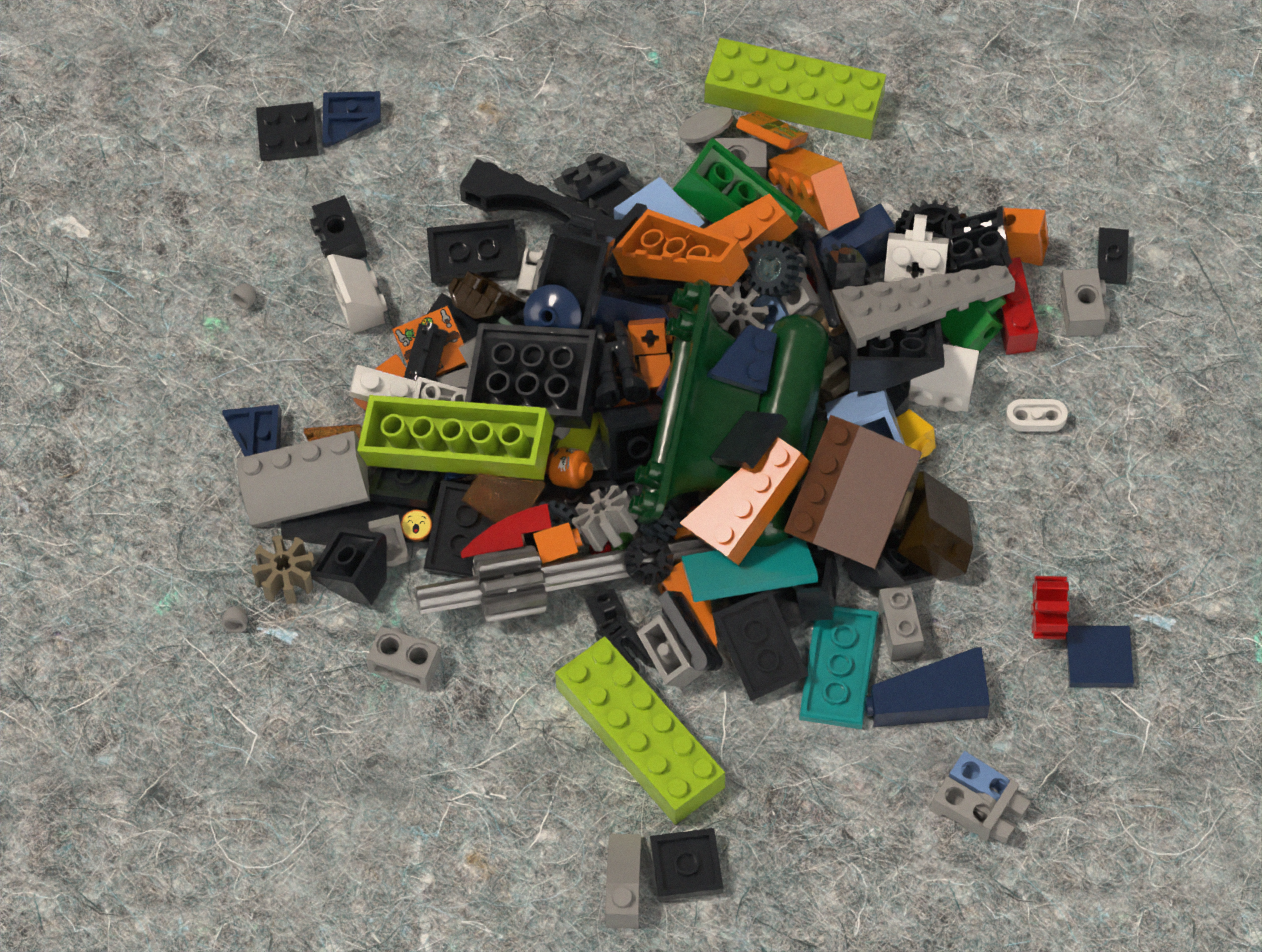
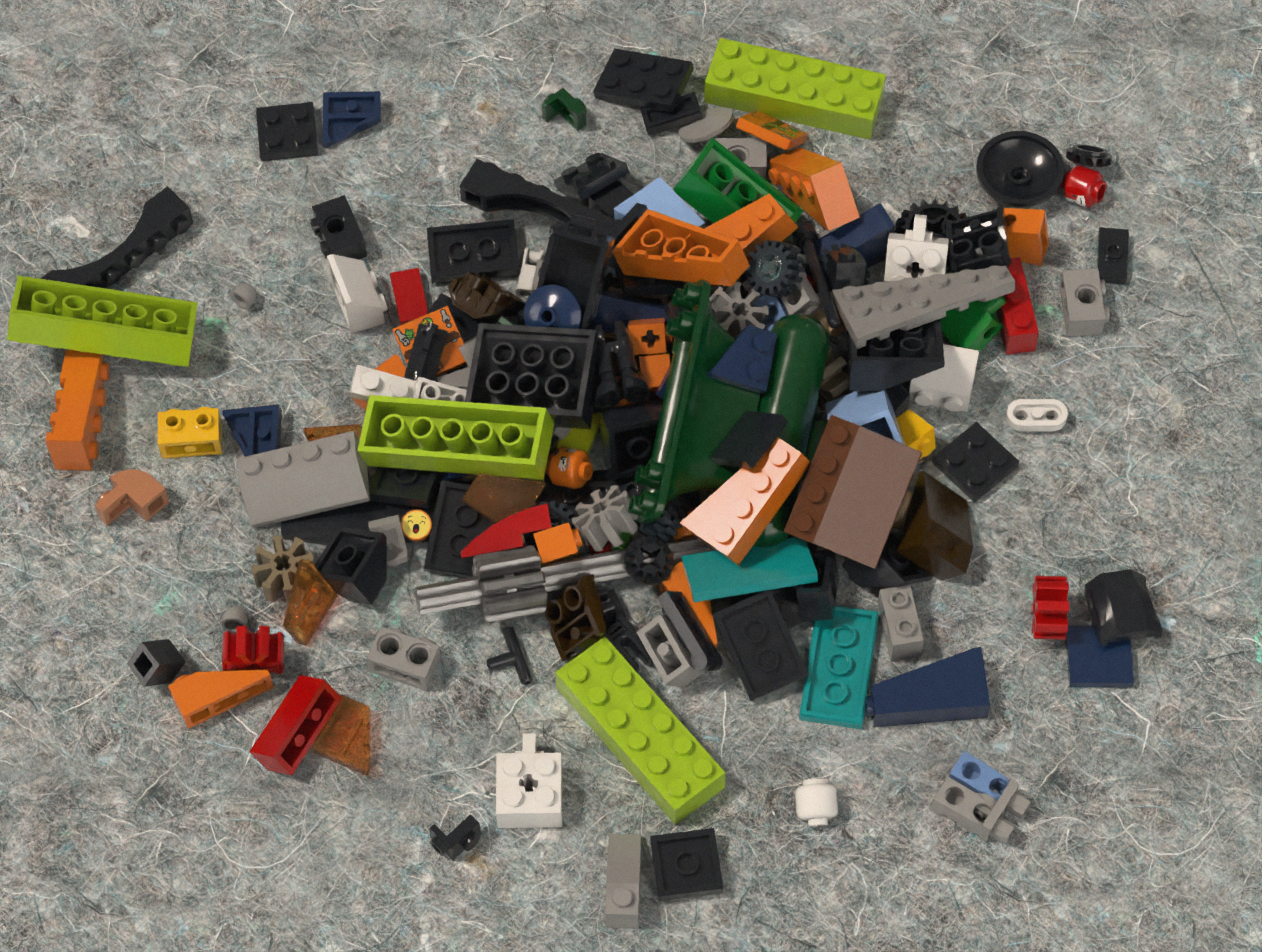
(77, 412): none -> orange wedge
(102, 321): none -> lime brick
(134, 490): none -> nougat brick
(156, 662): none -> black brick
(160, 222): none -> black arch
(190, 432): none -> yellow brick
(214, 692): none -> orange slope
(253, 650): none -> red gear
(295, 725): none -> red brick
(308, 603): none -> clear orange wing
(347, 736): none -> clear orange wing
(408, 295): none -> red tile
(462, 838): none -> black bracket
(514, 656): none -> black piece
(526, 771): none -> white hinge
(567, 106): none -> dark green bracket
(576, 618): none -> dark brown slope
(643, 80): none -> black plate
(686, 112): none -> black plate
(816, 802): none -> white head
(975, 462): none -> black plate
(1021, 157): none -> black dish
(1084, 186): none -> red head
(1089, 155): none -> black gear
(1121, 607): none -> black slope

